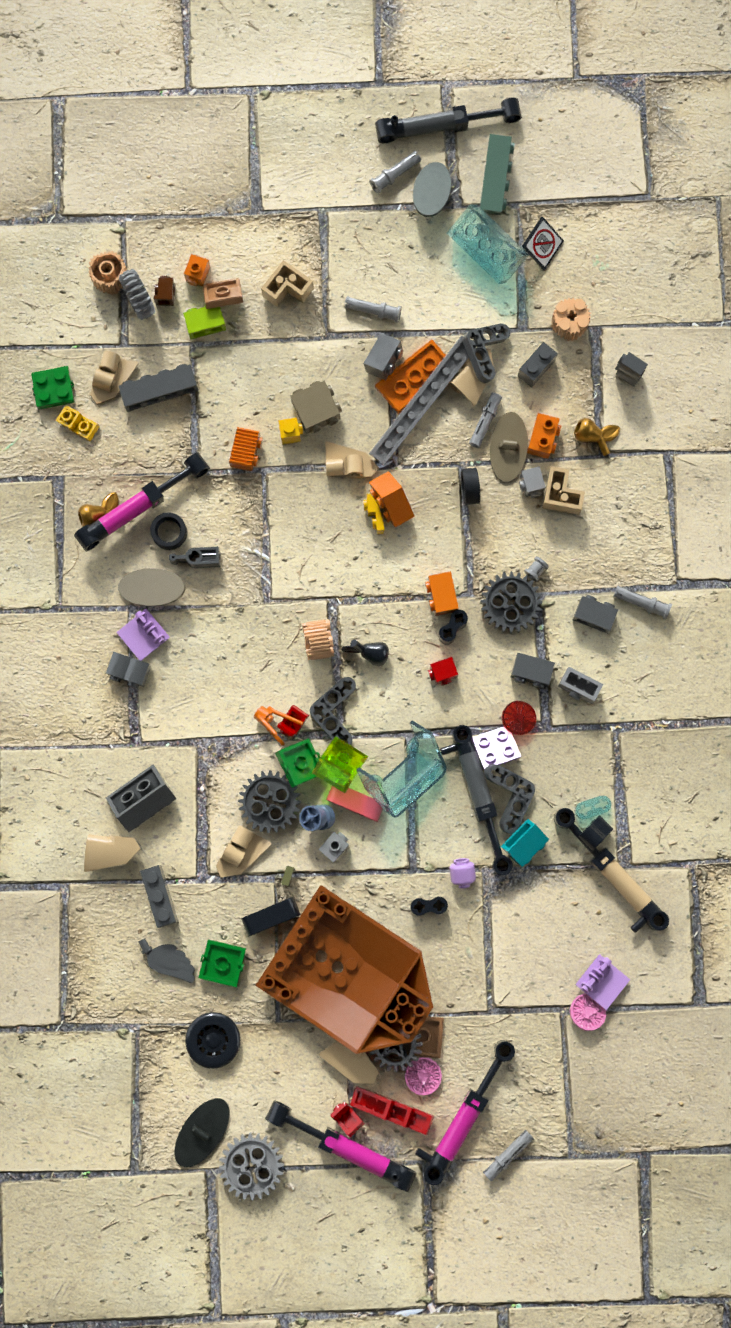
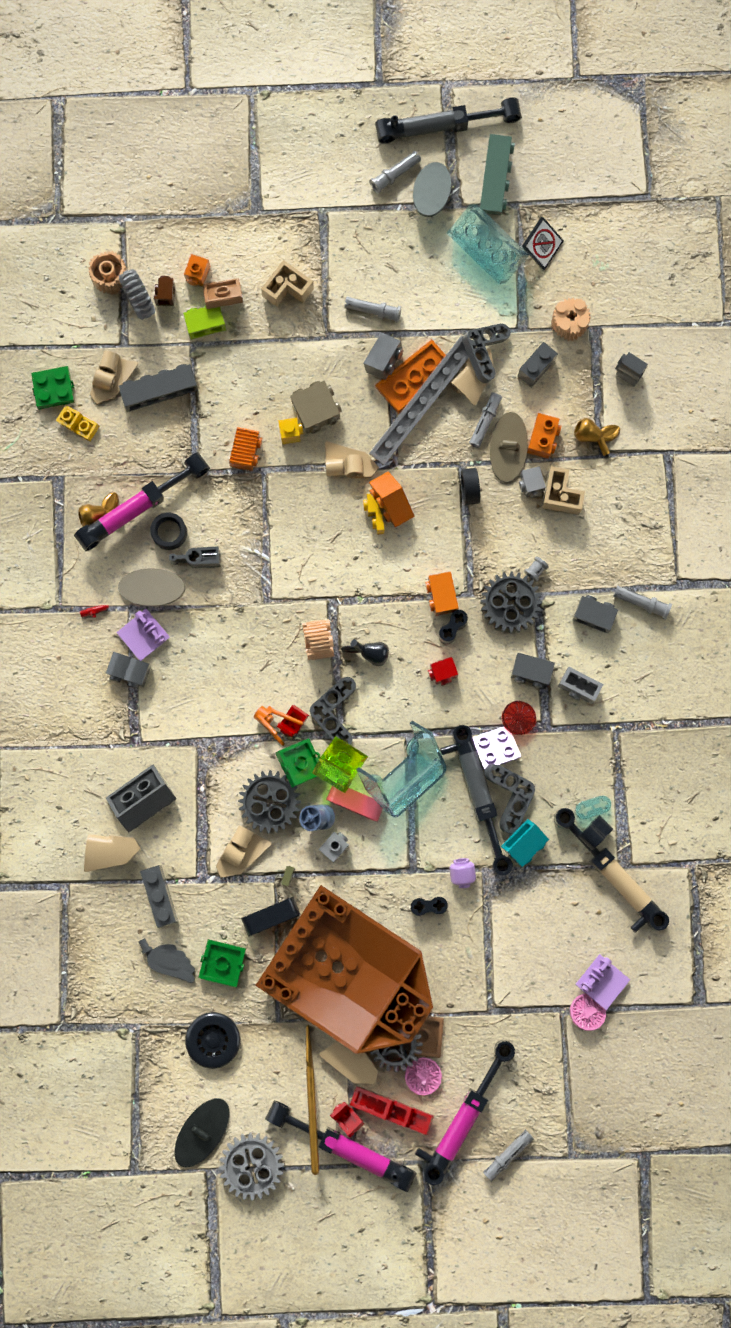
(92, 611): none -> red helmet
(311, 1106): none -> pearl gold piece

